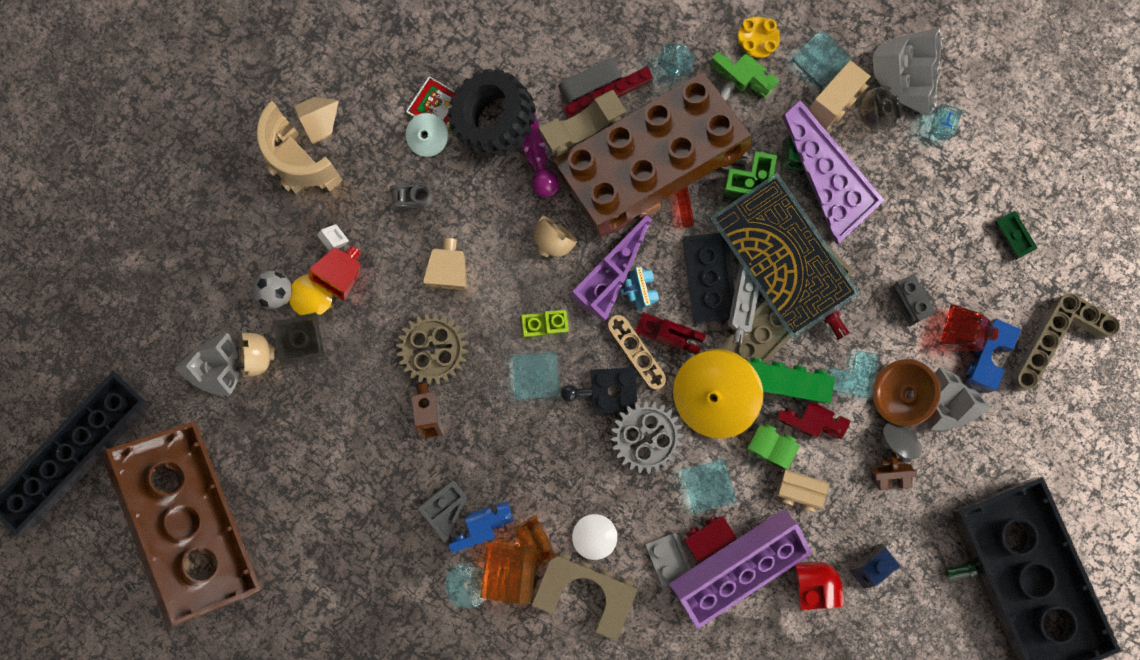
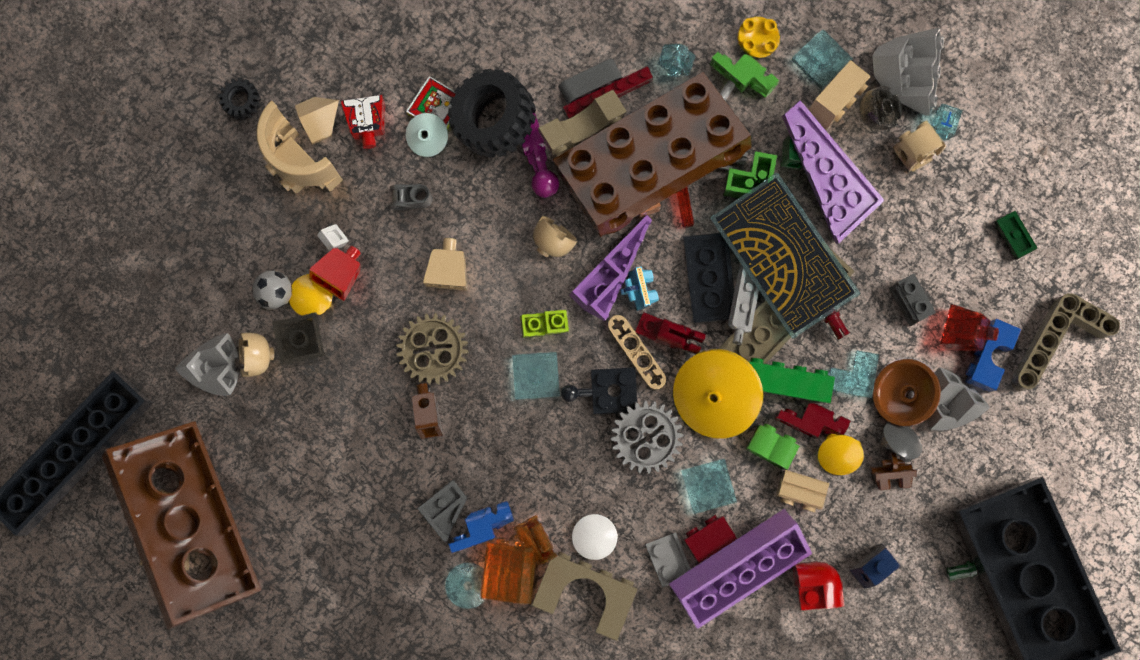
(239, 86): none -> black tyre
(365, 118): none -> torso
(840, 454): none -> yellow dish
(919, 146): none -> tan brick

